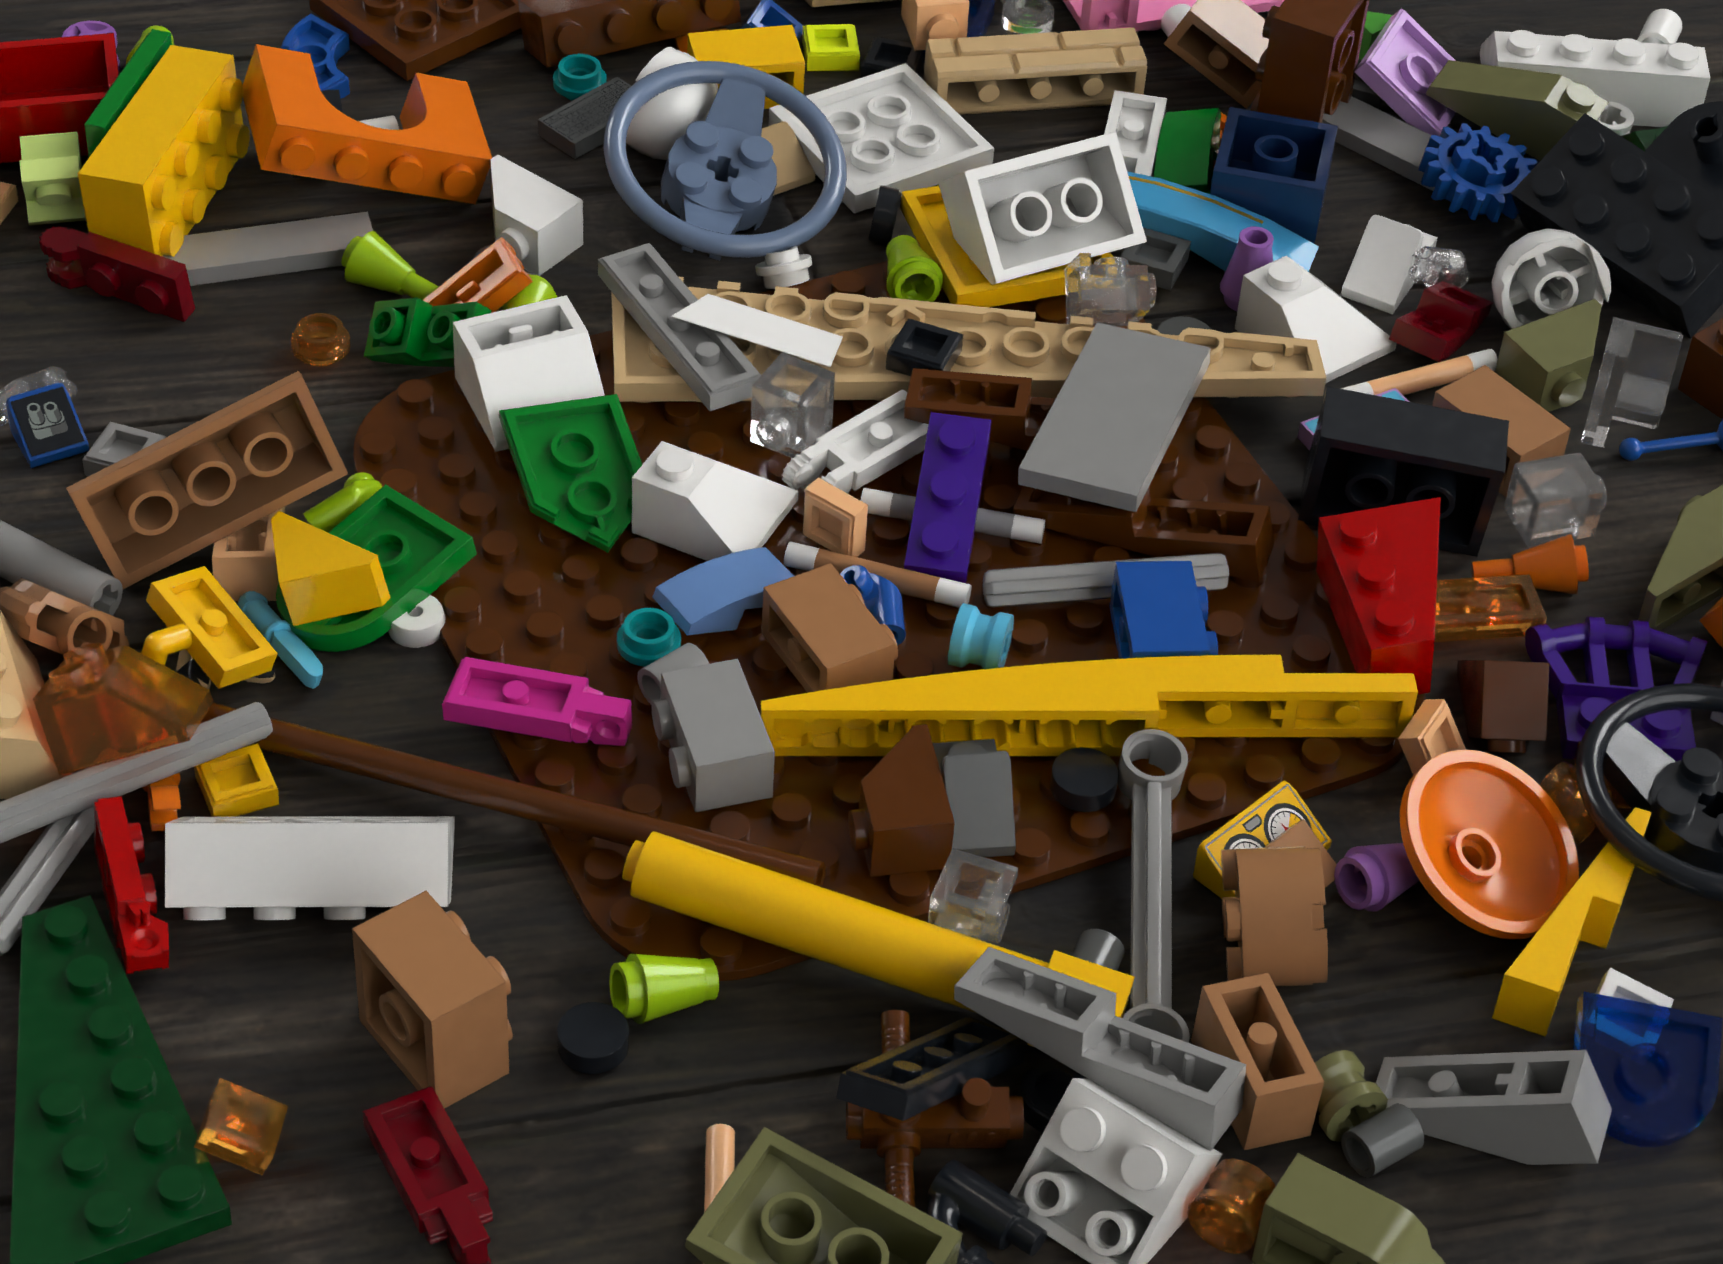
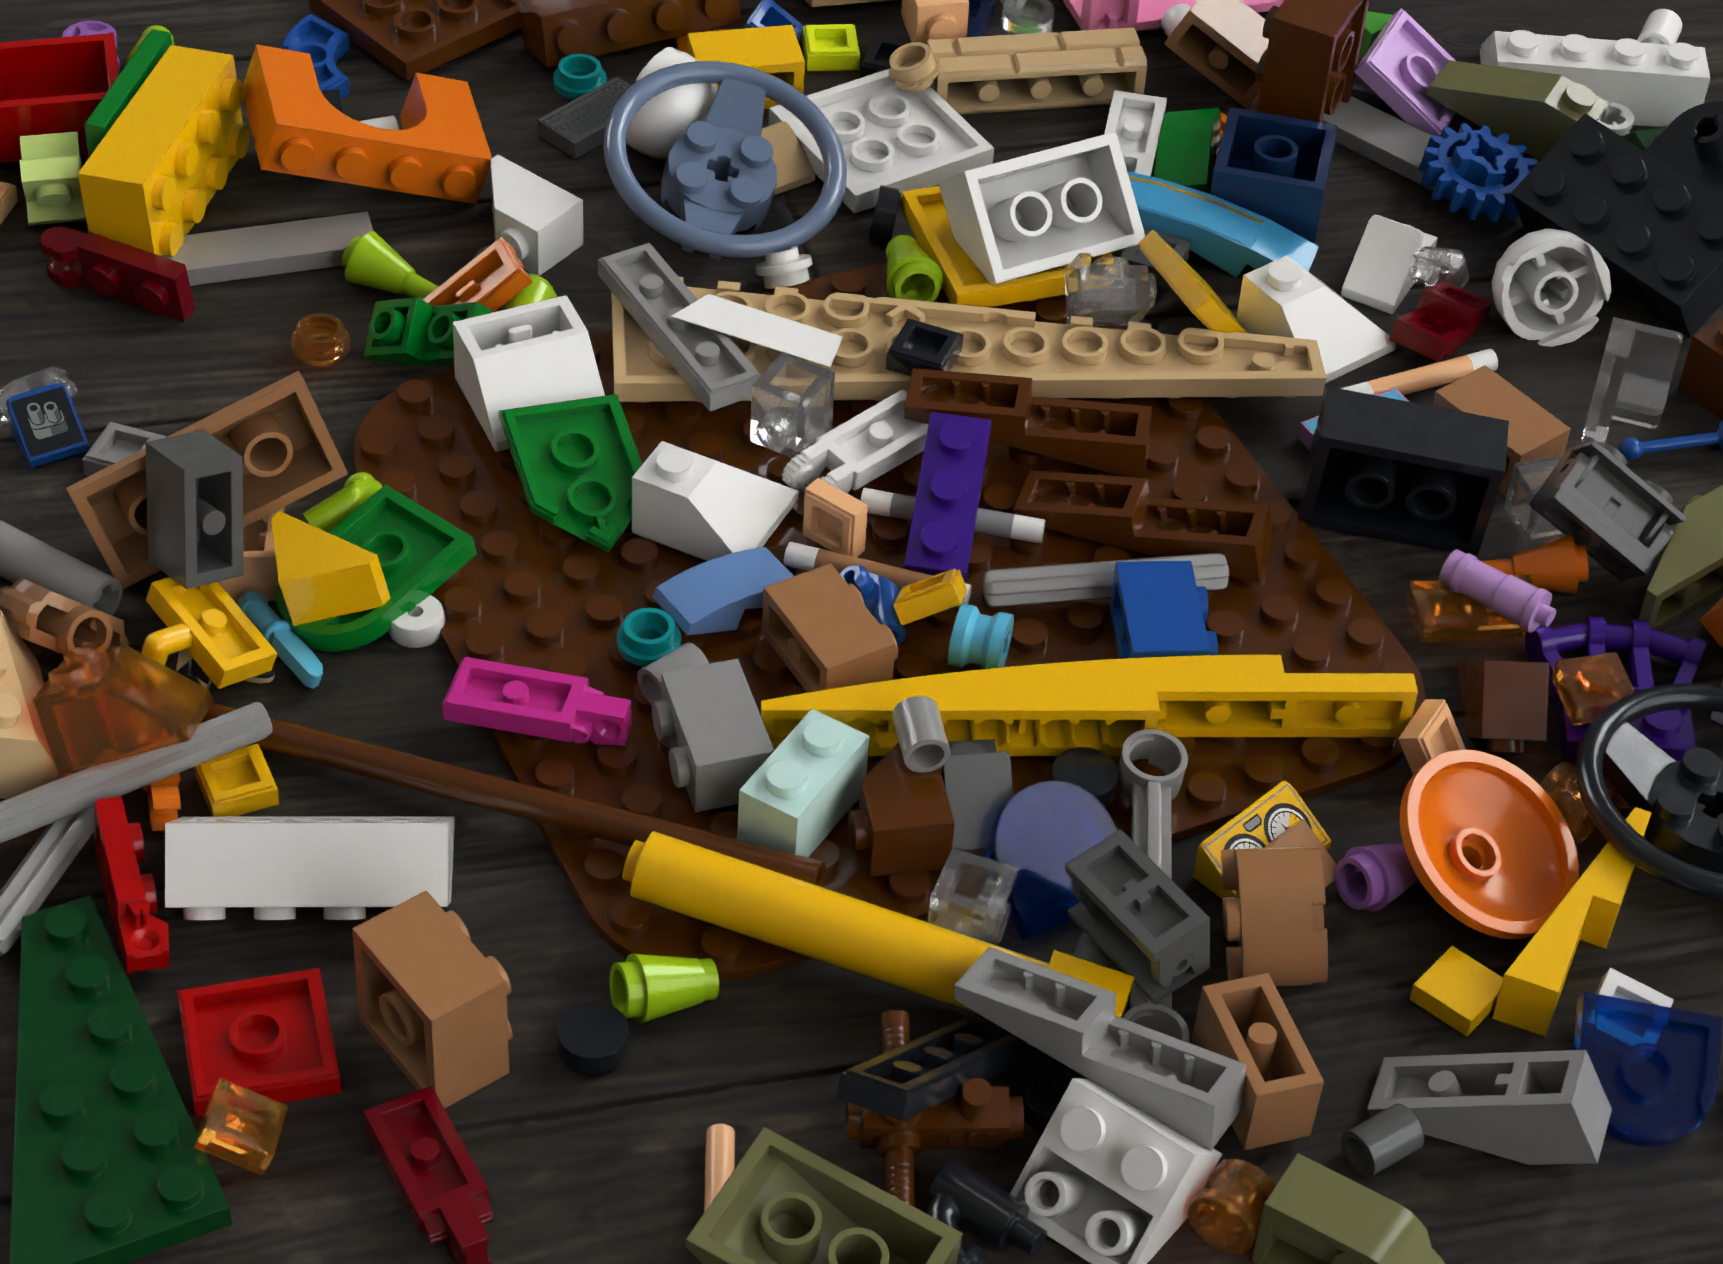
(194, 508): none -> dark grey brick
(261, 1036): none -> red tile
(804, 786): none -> light aqua brick
(913, 66): none -> tan plate
(921, 734): none -> light grey hinge
(930, 596): none -> yellow tile
(1039, 834): none -> clear blue tile
(1114, 417): light grey tile -> none
(1139, 916): none -> dark grey hinge
(1189, 285): none -> yellow tile
(1251, 253): medium lavender cone -> none
(1345, 1094): olive wheel -> none
(1383, 585): red wedge -> none
(1457, 990): none -> yellow tile
(1498, 591): none -> lavender piece
(1552, 355): olive slope -> none
(1590, 684): none -> clear orange plate
(1608, 509): none -> dark grey hinge

